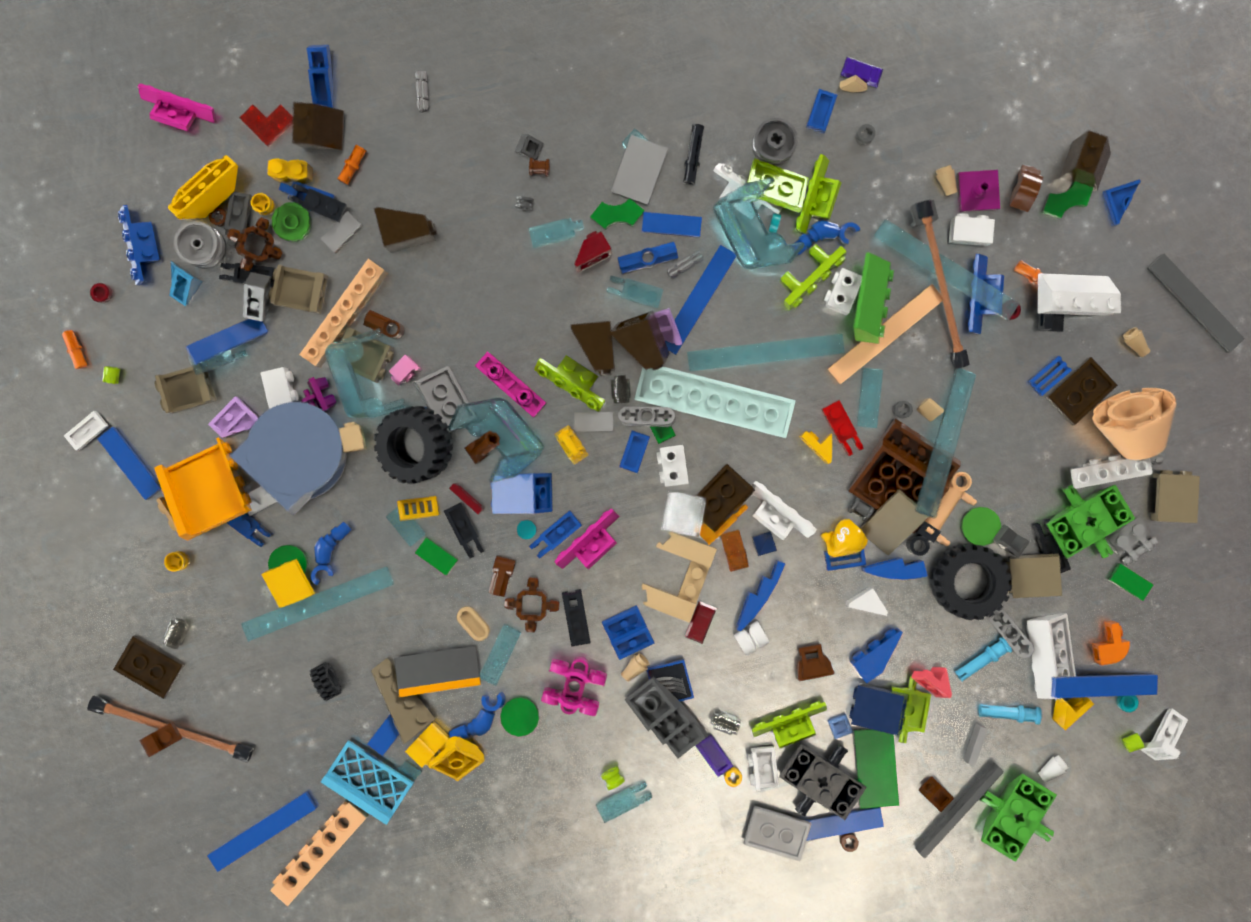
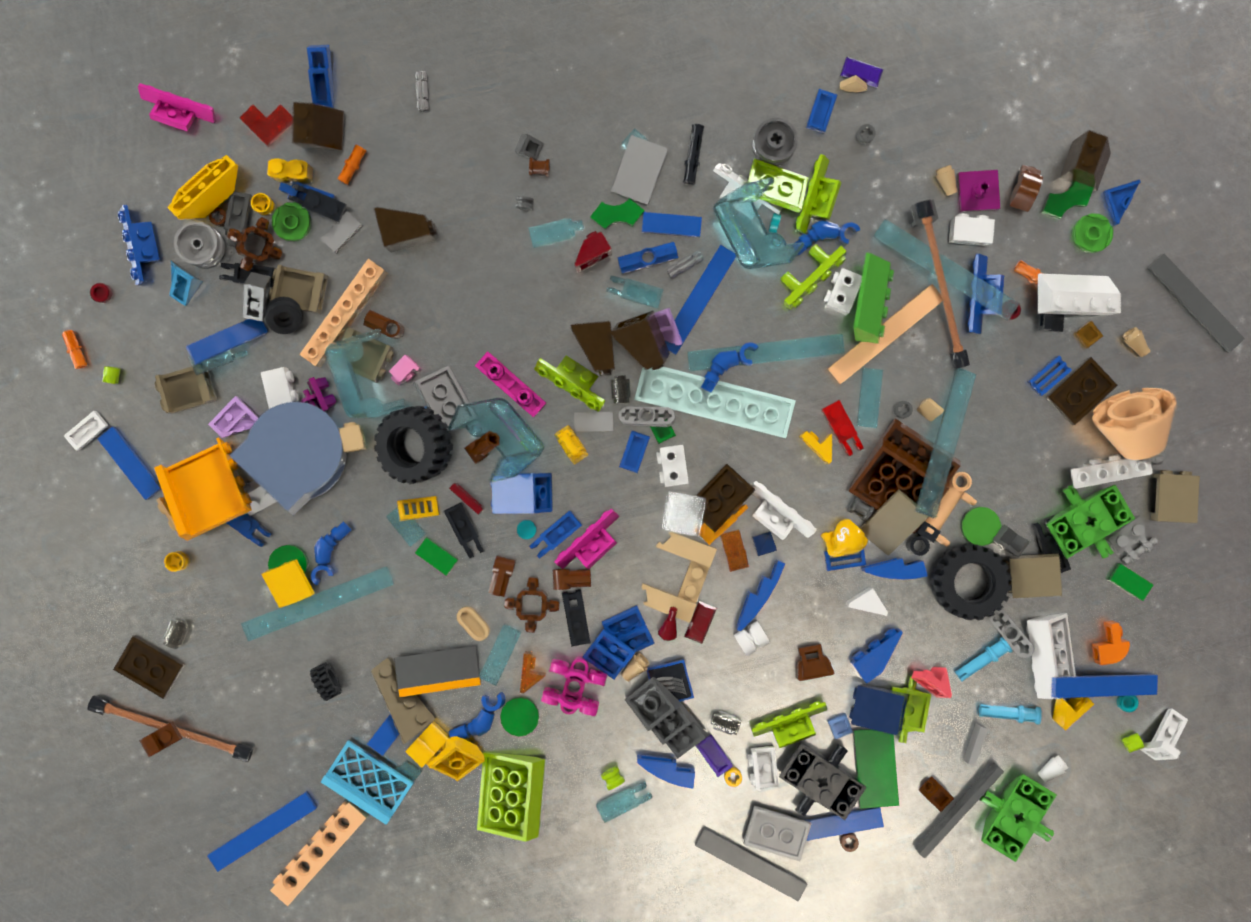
(287, 325): none -> black tyre
(511, 795): none -> lime slope
(529, 678): none -> clear orange slope
(567, 578): none -> reddish brown piece
(608, 654): none -> blue slope
(666, 770): none -> blue slope
(668, 629): none -> dark red cone
(723, 362): none -> blue piece
(751, 864): none -> tile
(1088, 334): none -> pearl gold tile
(1092, 233): none -> bright green tile

